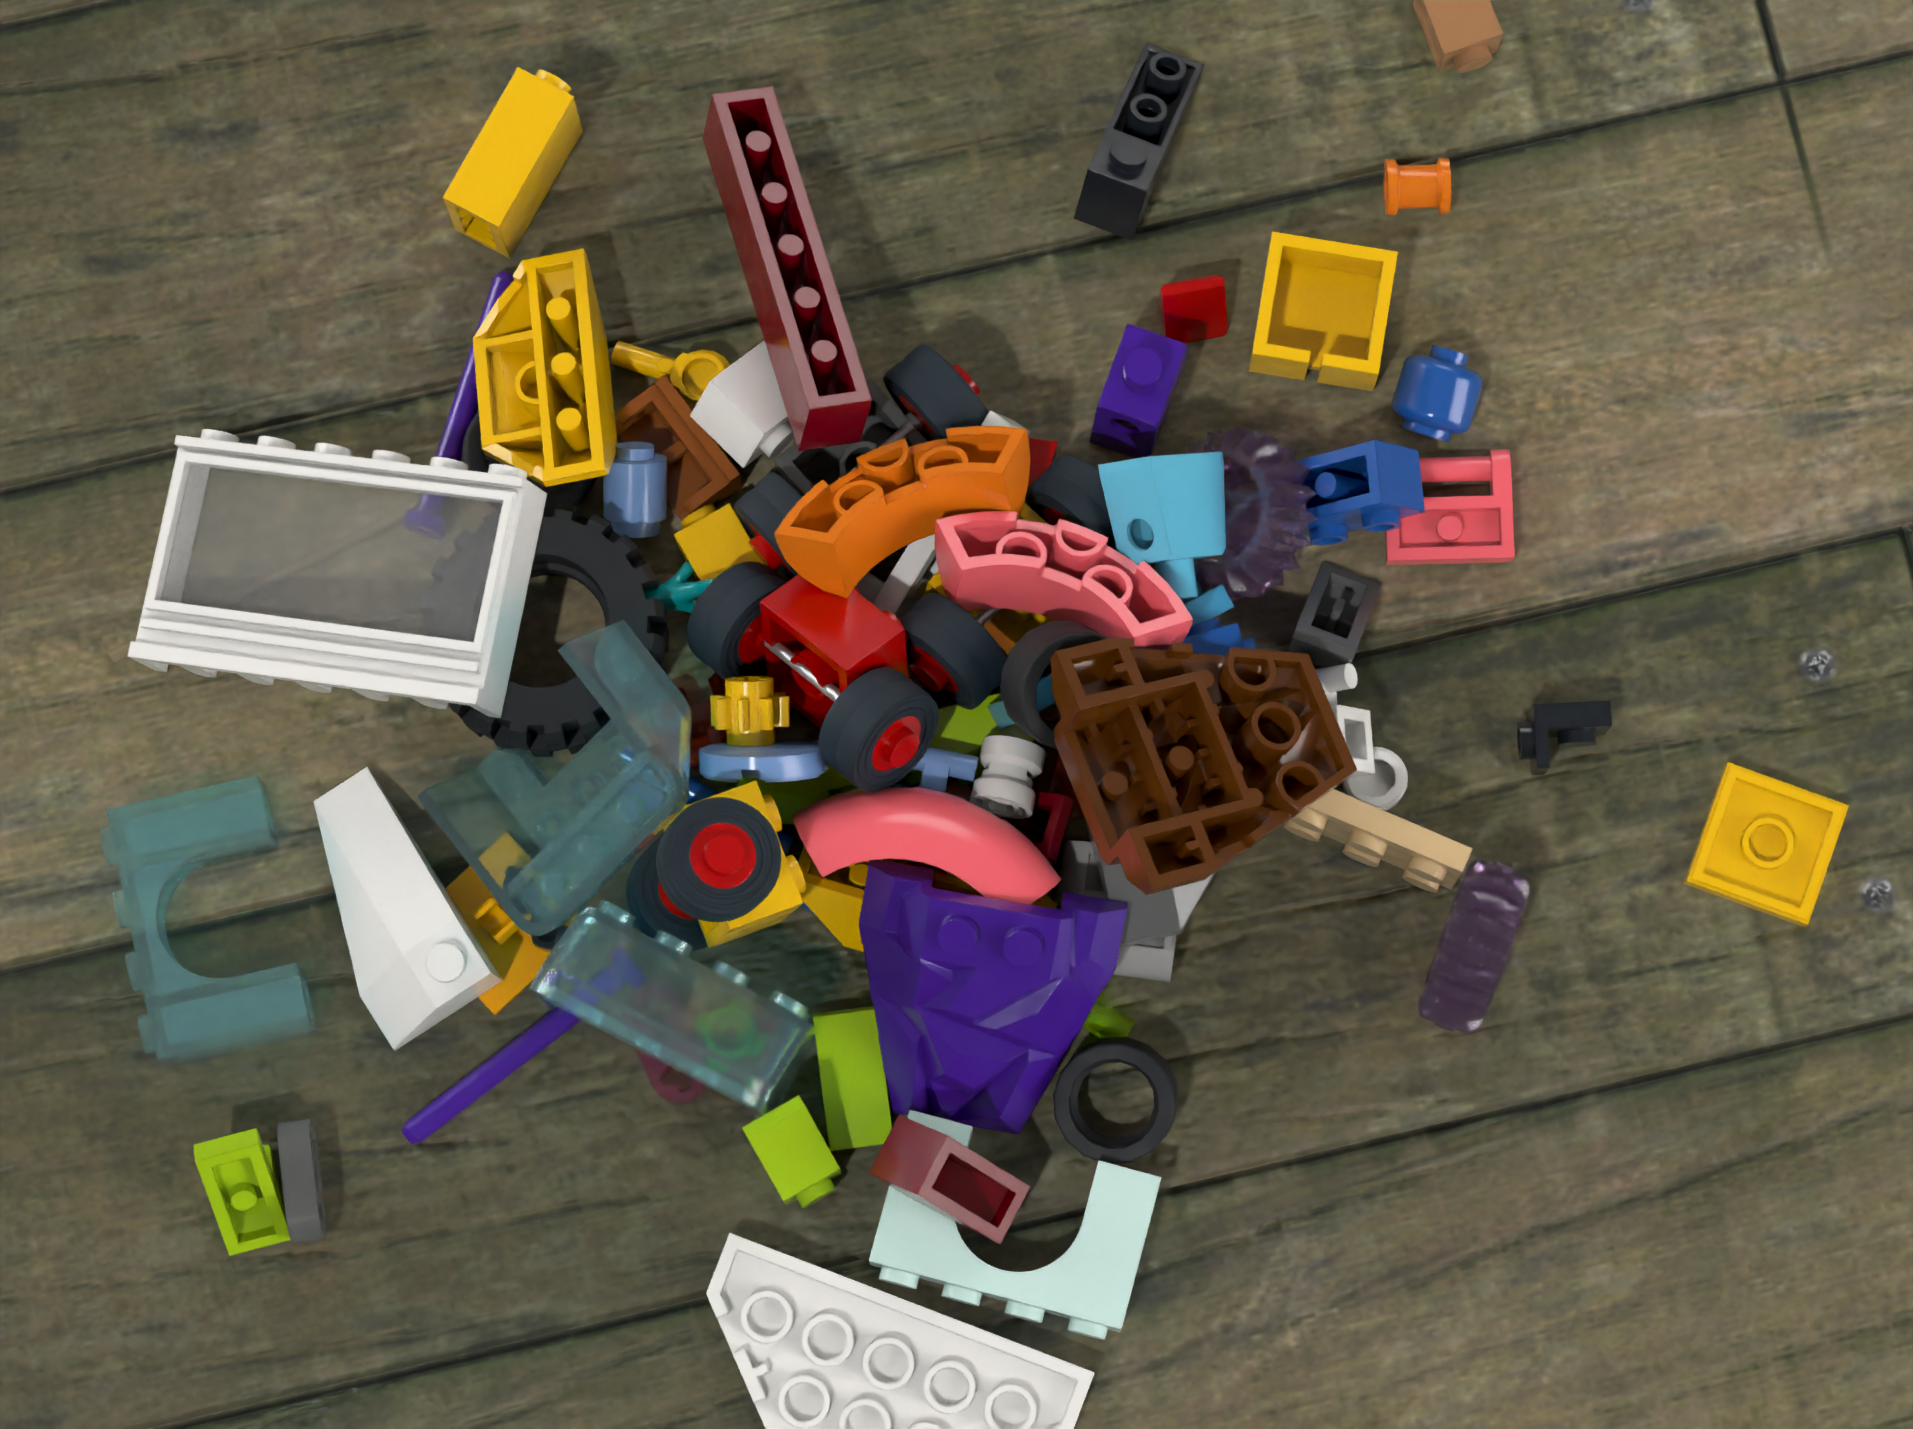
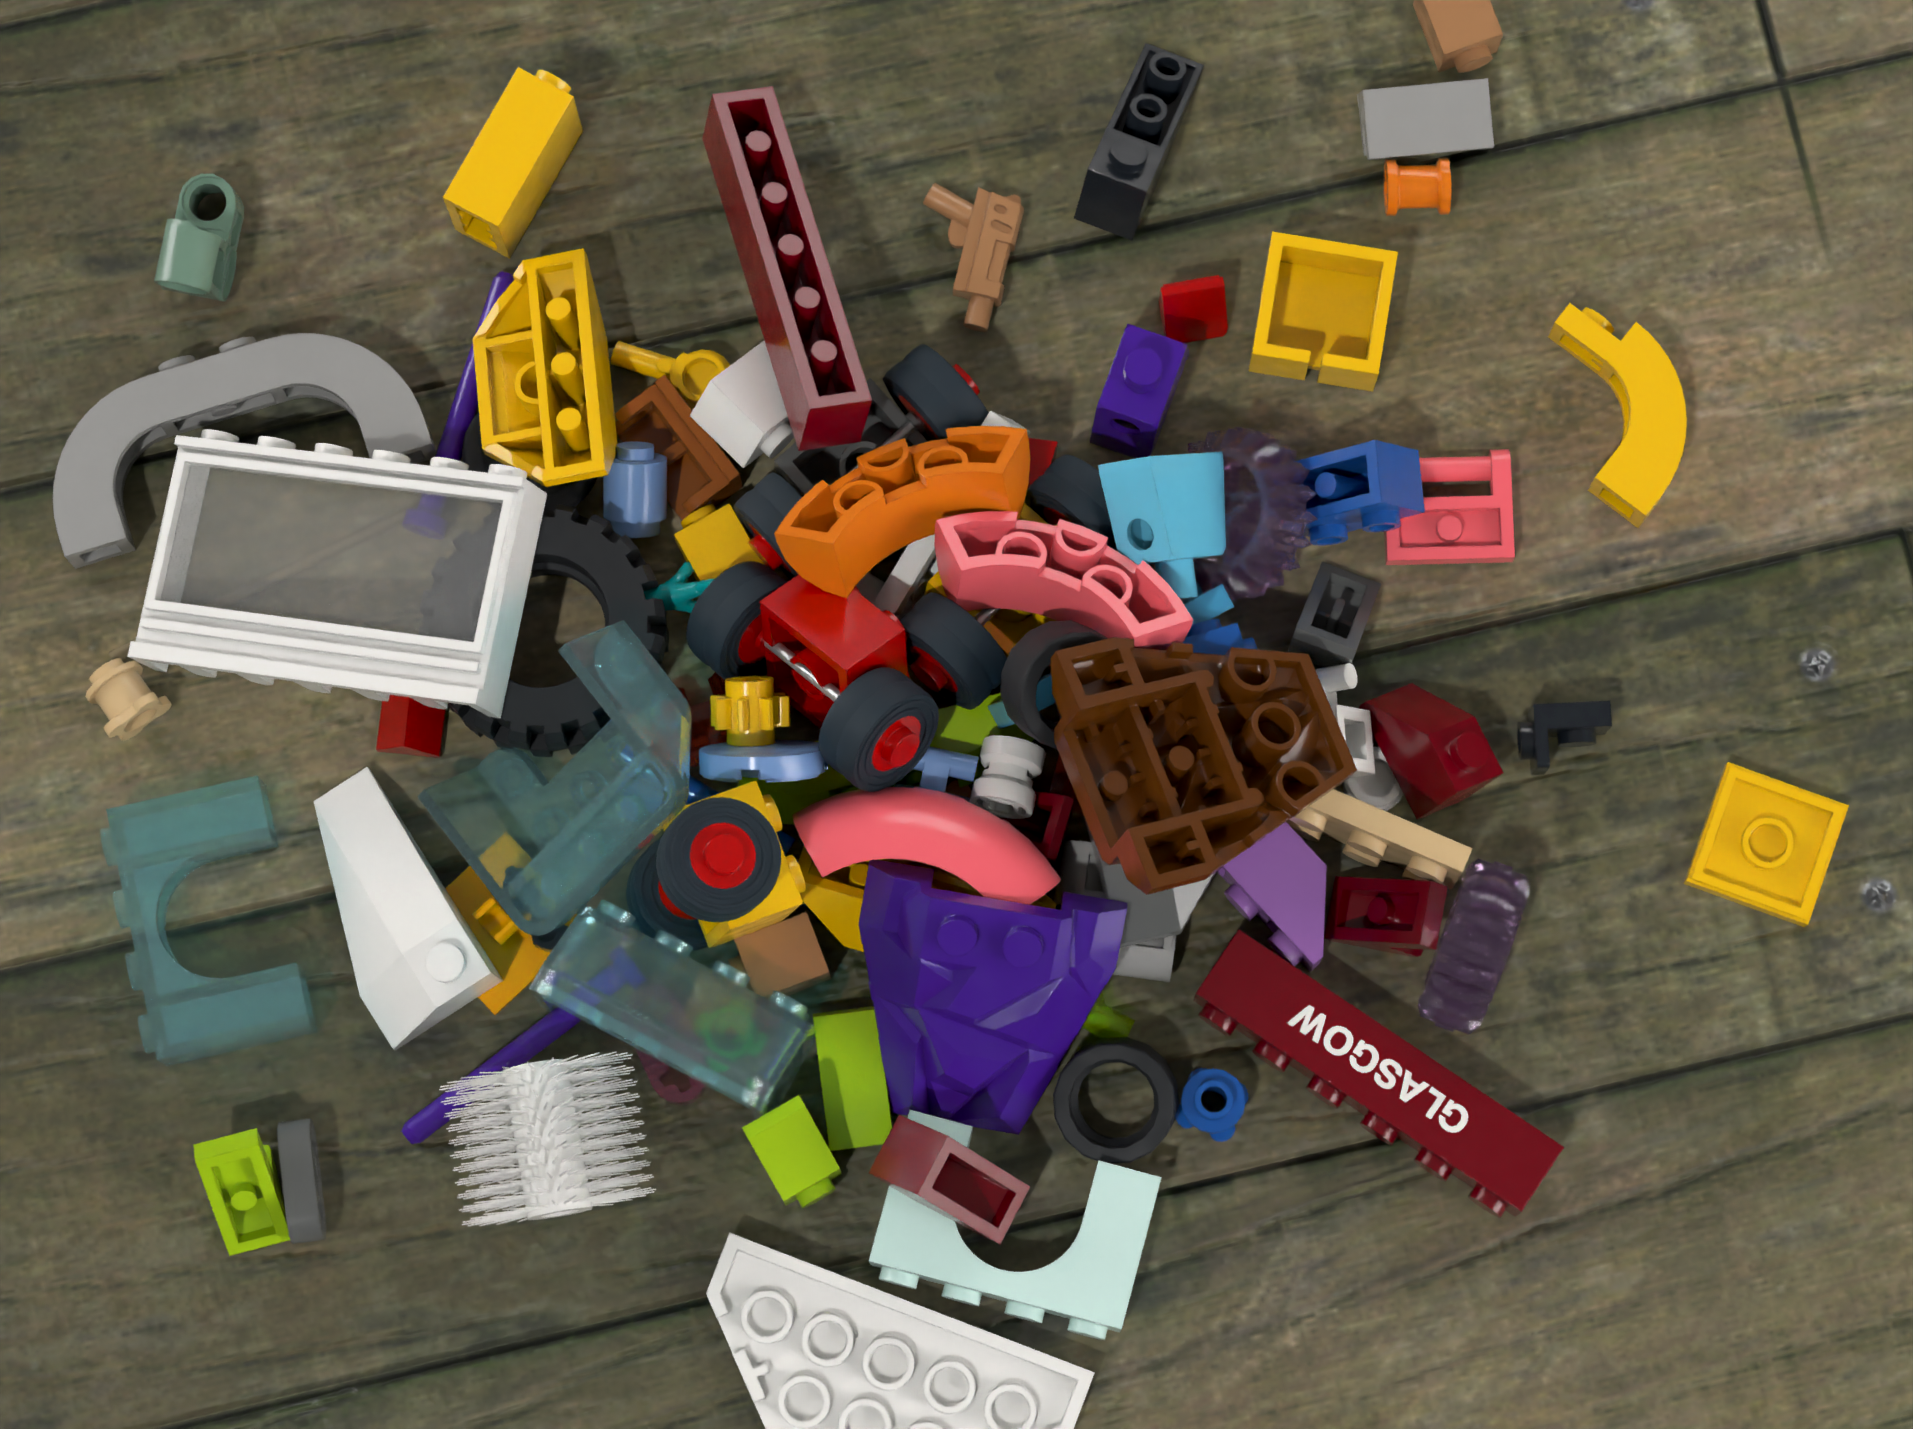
(125, 698): none -> tan brick
(201, 254): none -> sand green piece
(208, 391): none -> light grey arch
(410, 728): none -> red slope
(547, 1139): none -> white piece
(781, 958): none -> medium nougat brick
(987, 236): none -> medium nougat piece
(1218, 1124): none -> blue brick
(1286, 889): none -> medium lavender slope
(1377, 1075): none -> dark red brick
(1386, 914): none -> dark red slope
(1425, 119): none -> light grey hinge
(1431, 748): none -> dark red slope
(1437, 394): blue head -> none
(1649, 403): none -> yellow arch

